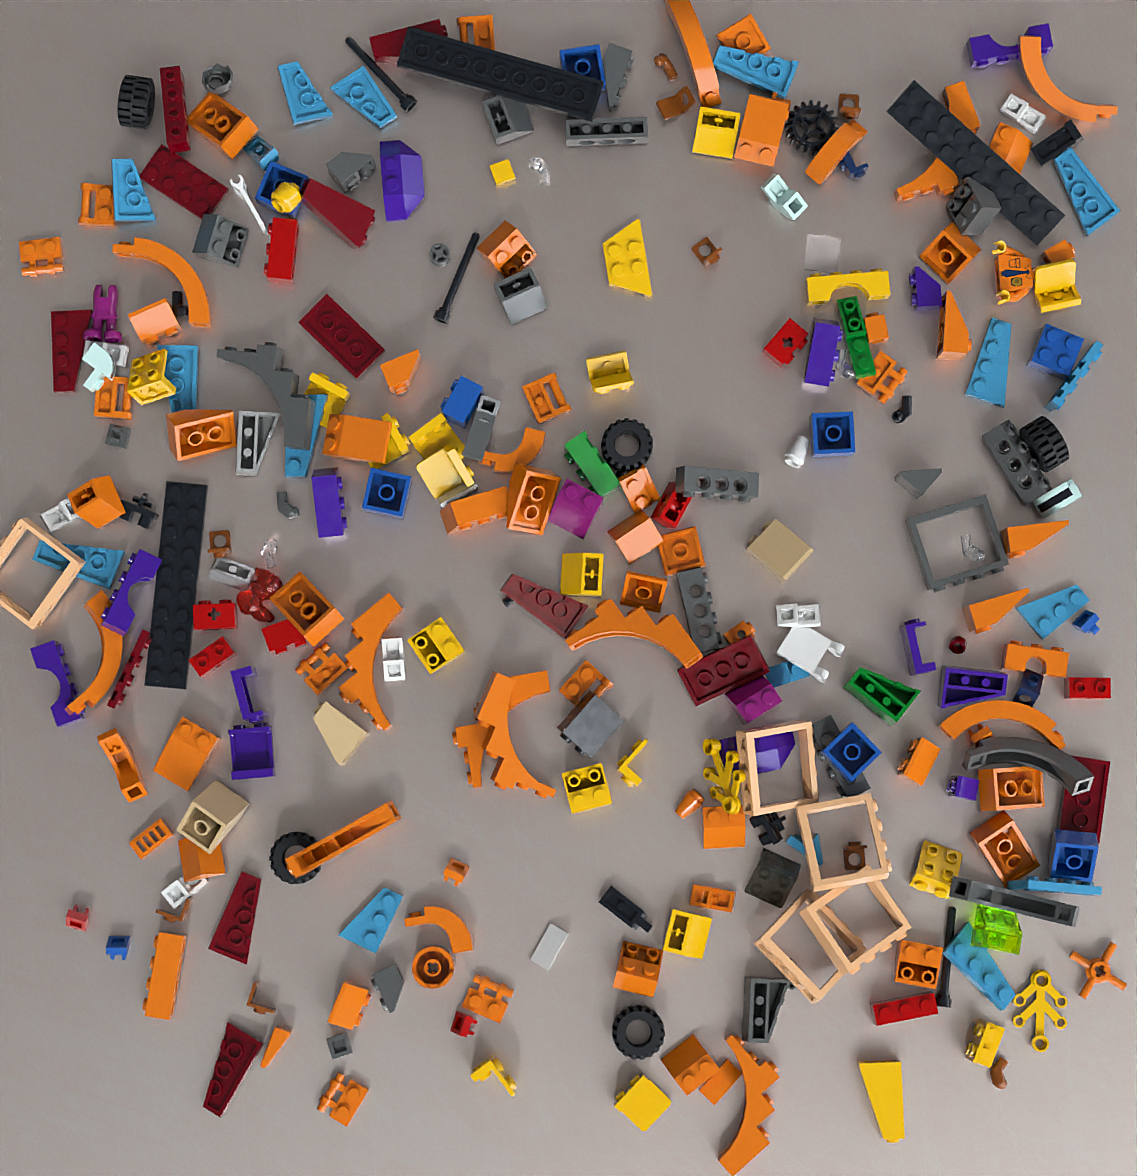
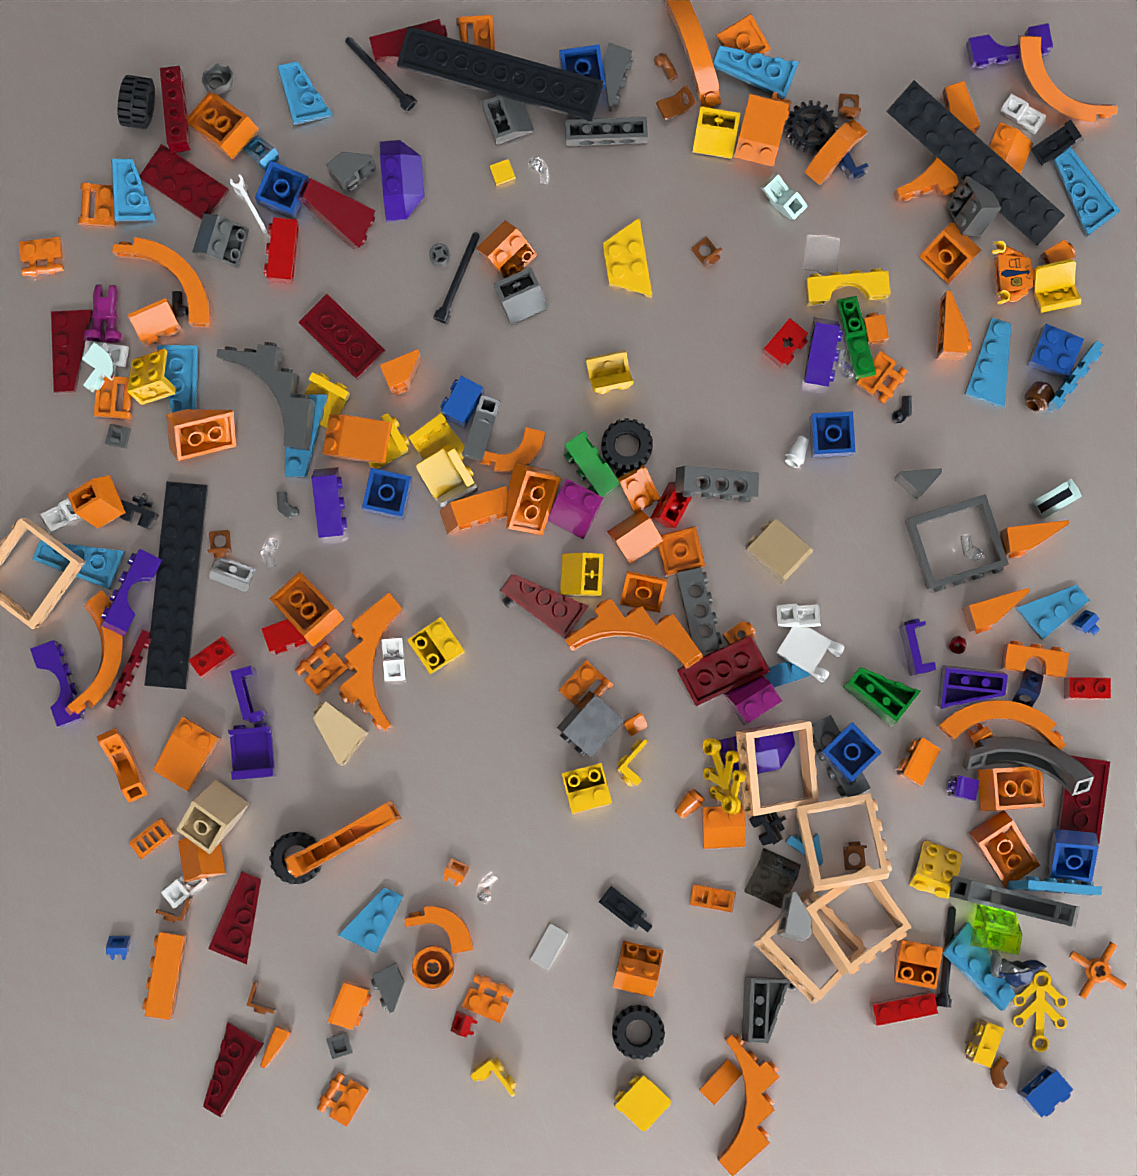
(77, 920): red tile -> none
(226, 621): red brick -> none
(251, 600): clear red animal -> none
(253, 437): light grey wedge -> none
(286, 197): yellow head -> none
(365, 96): dark azure wing -> none
(474, 735): orange arch -> none
(483, 888): none -> clear arm
(493, 711): orange arch -> none
(540, 401): orange plate -> none
(635, 724): none -> orange slope
(686, 933): yellow slope -> none
(690, 1064): orange slope -> none
(794, 919): none -> light grey slope
(885, 1094): yellow slope -> none
(926, 291): dark purple slope -> none
(1008, 457): dark grey brick -> none
(1015, 972): none -> hair
(1039, 396): none -> reddish brown head
(1045, 443): black tyre -> none
(1045, 1092): none -> blue brick

